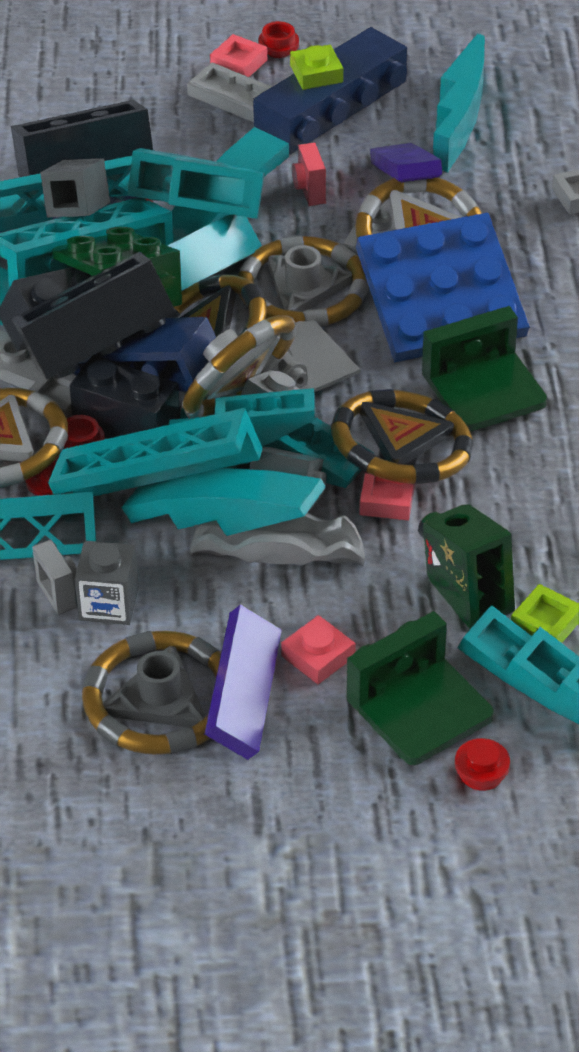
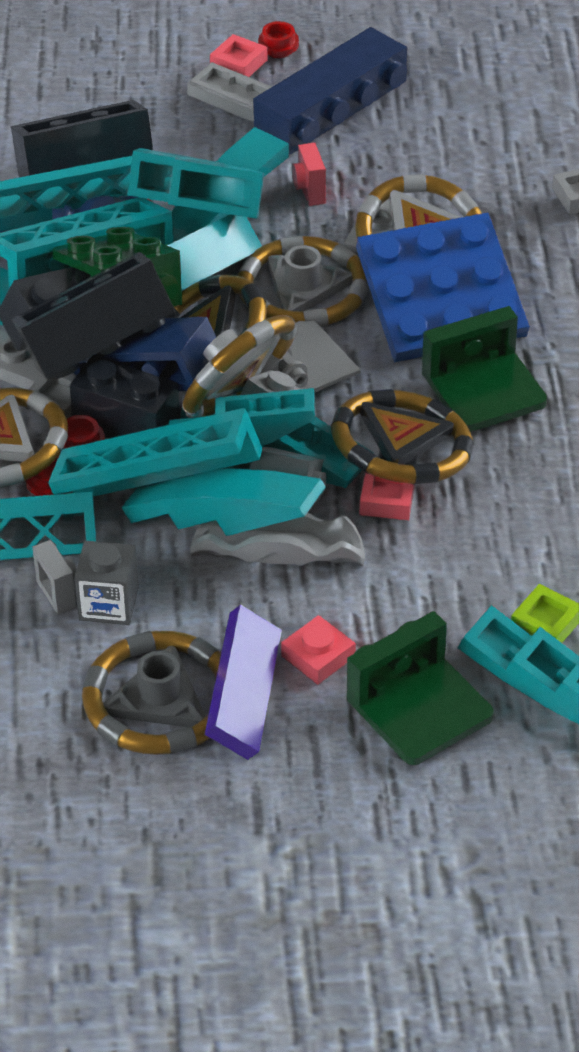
(75, 187): dark grey brick -> none
(316, 66): lime plate -> none
(406, 162): dark purple tile -> none
(459, 102): teal slope -> none
(469, 561): dark green torso -> none
(482, 763): red plate -> none

